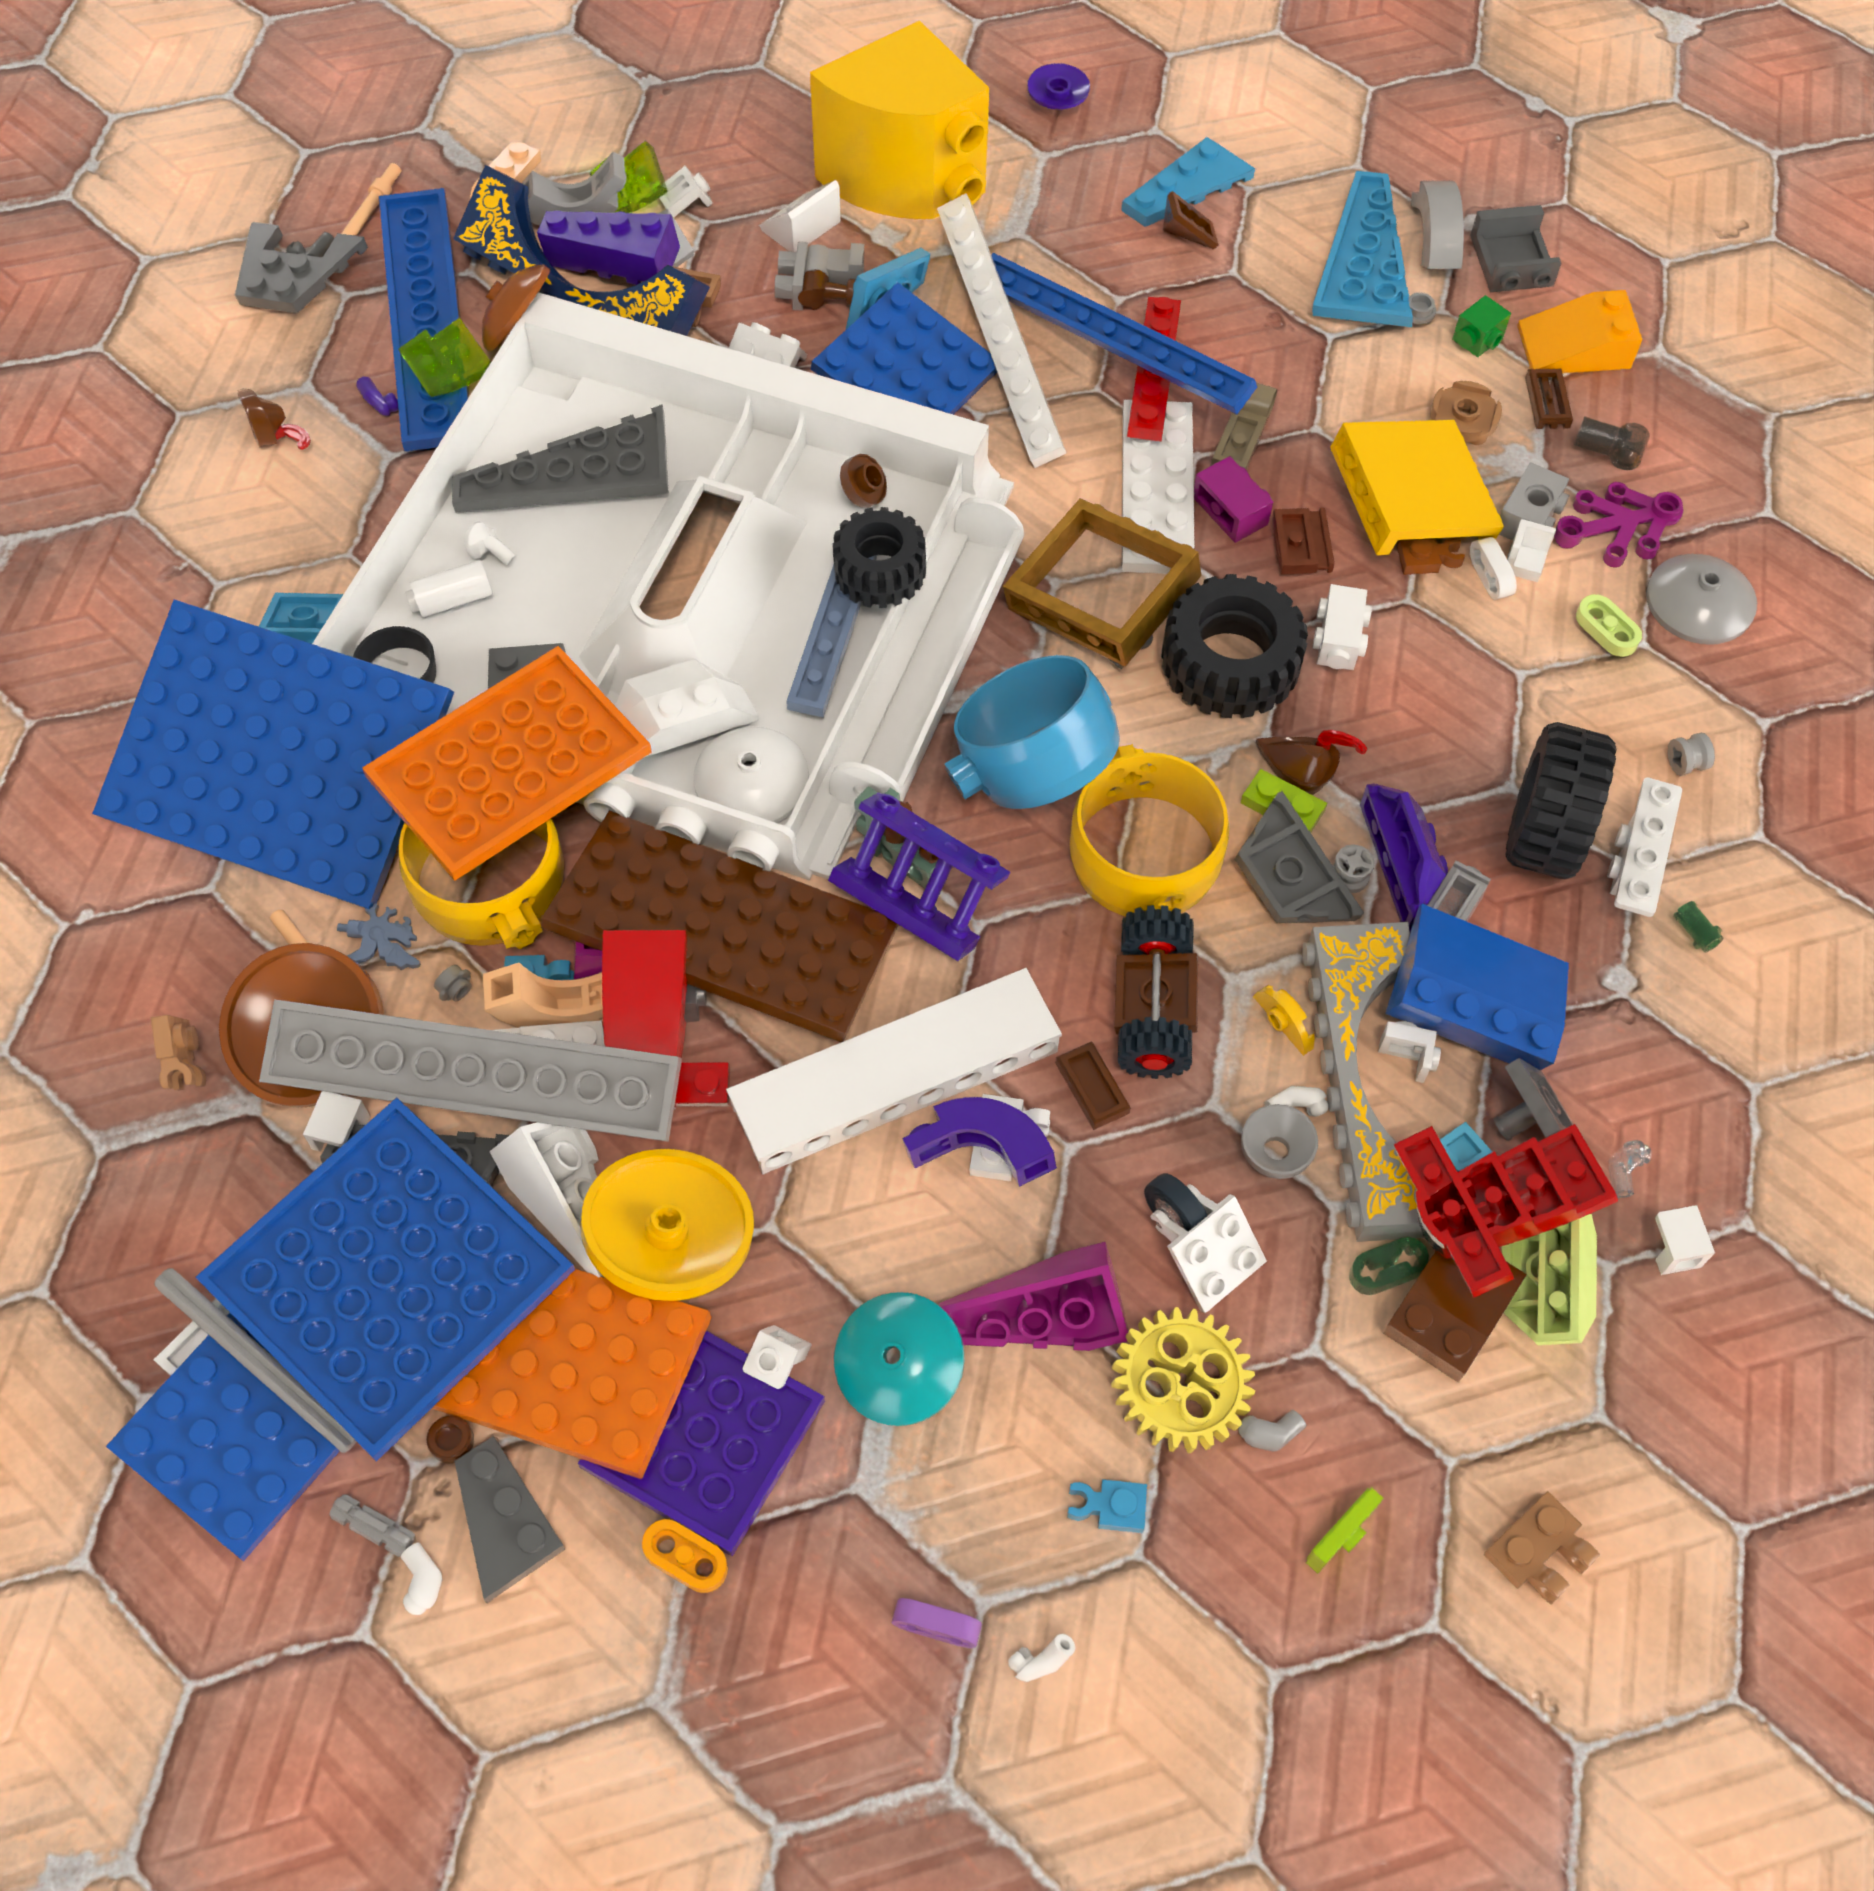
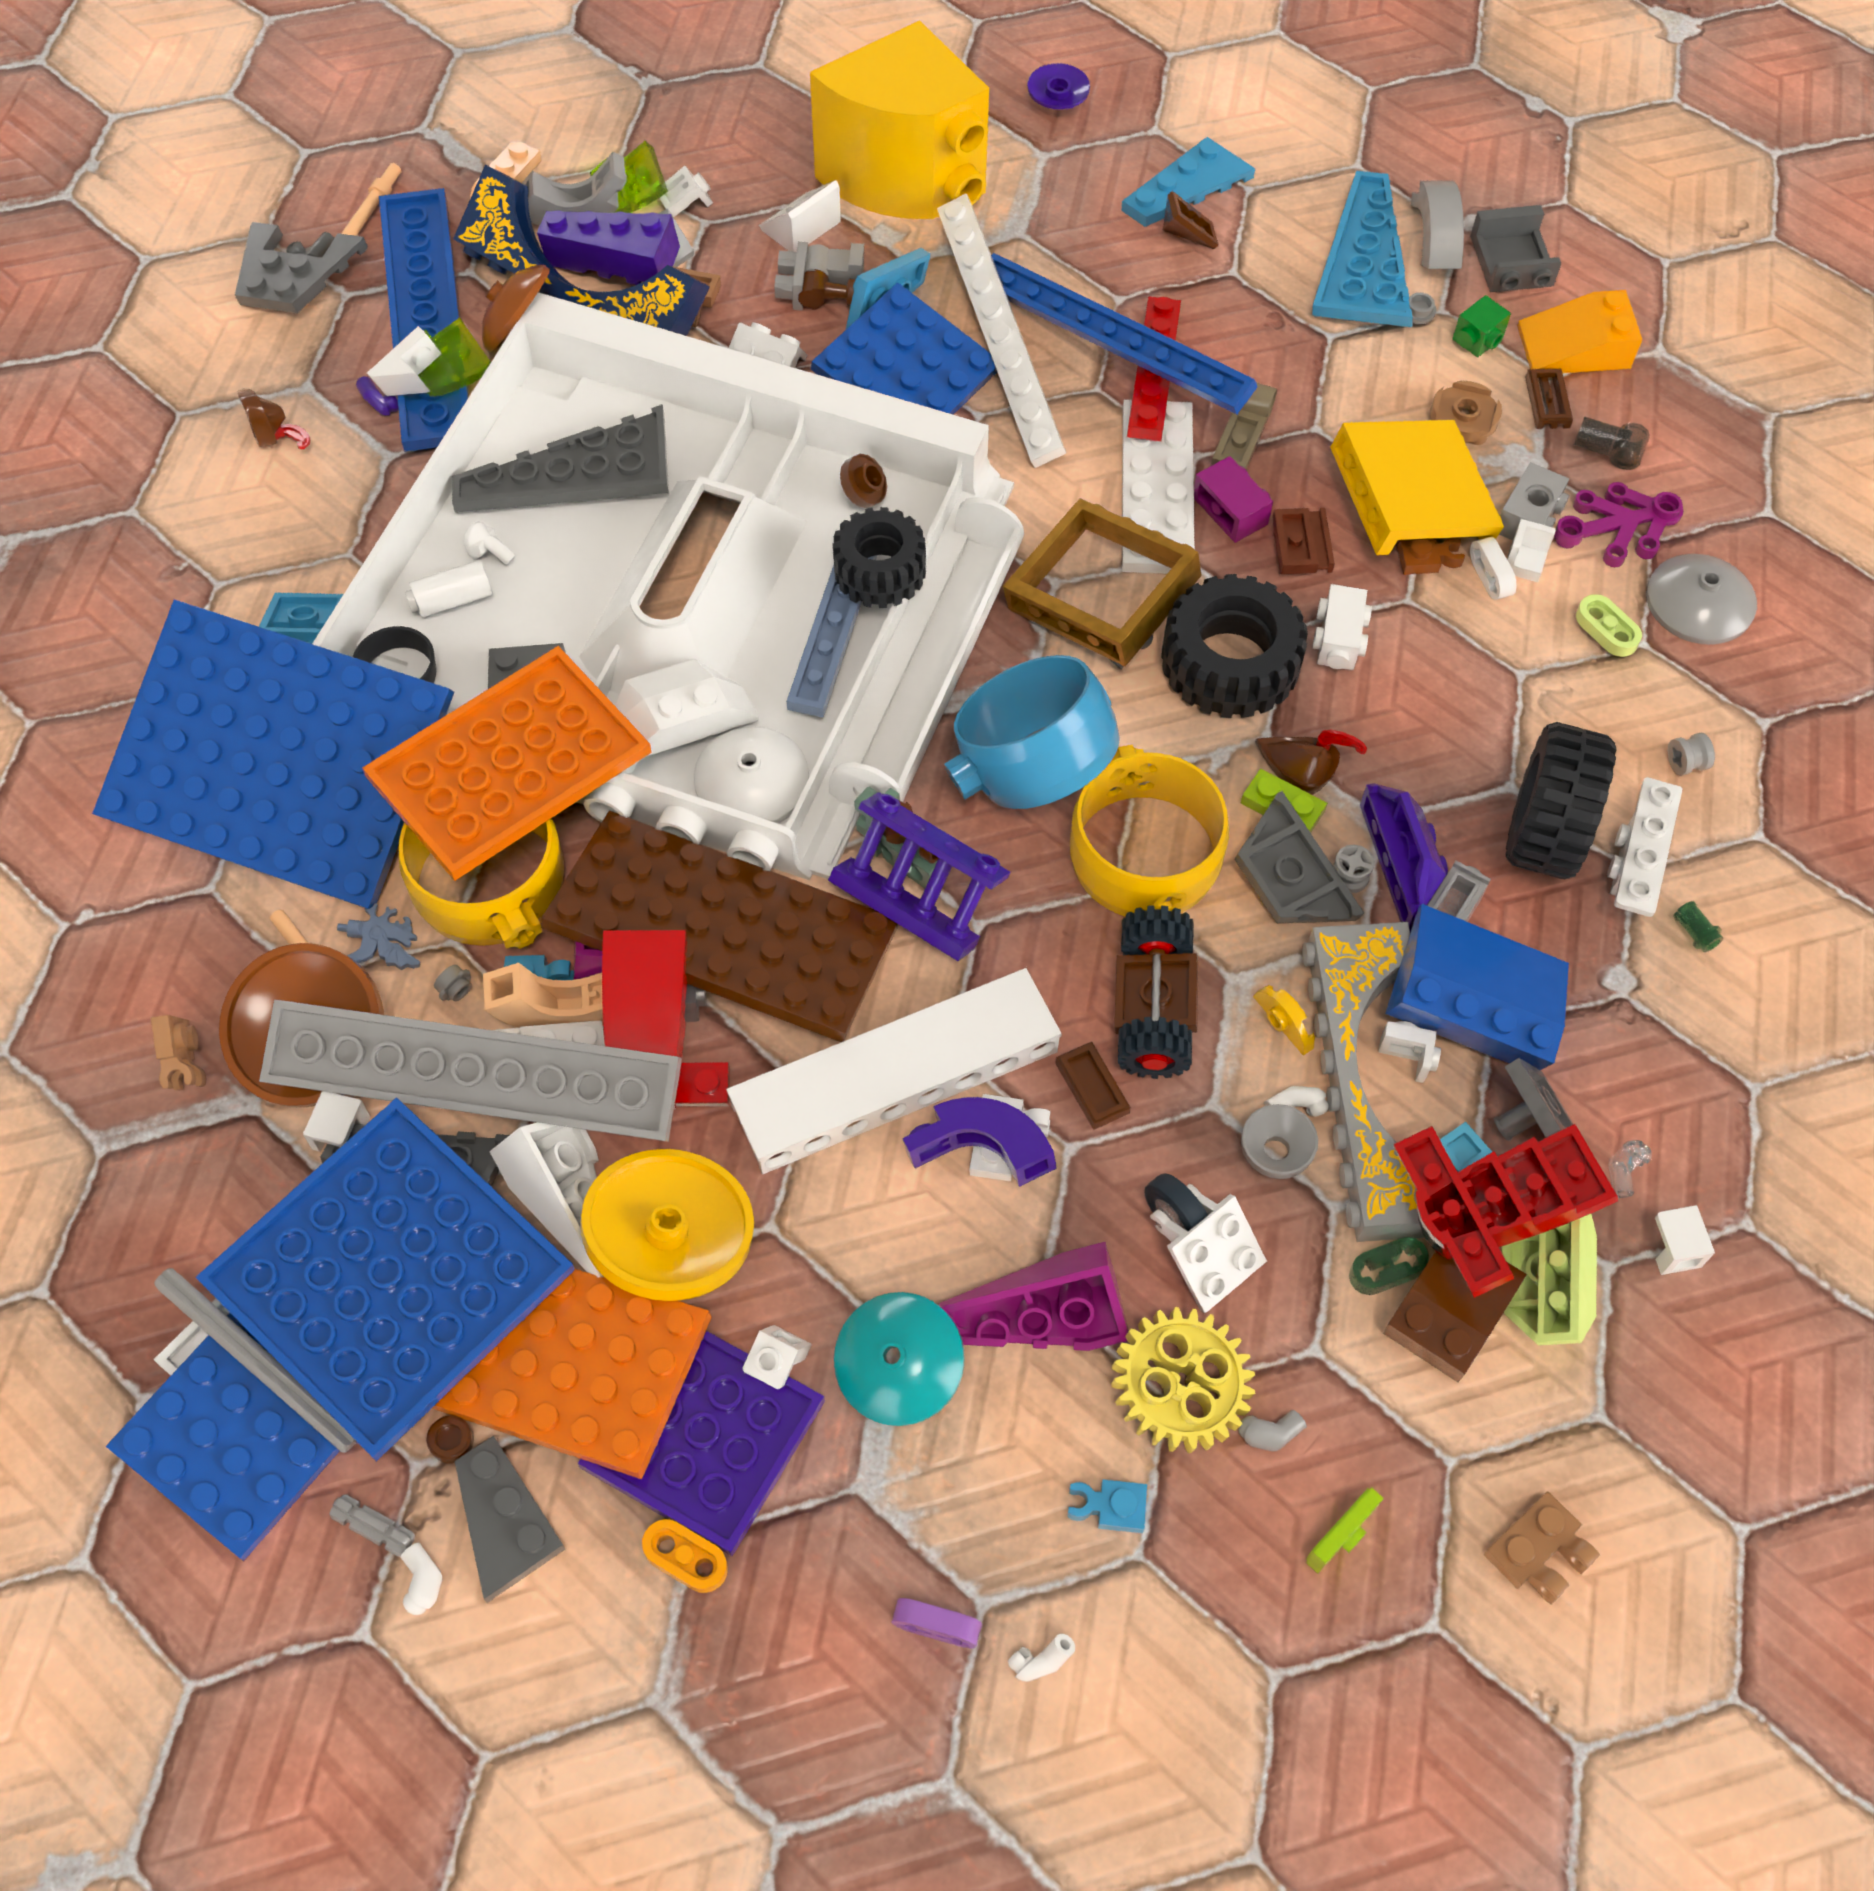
(401, 366): none -> white slope

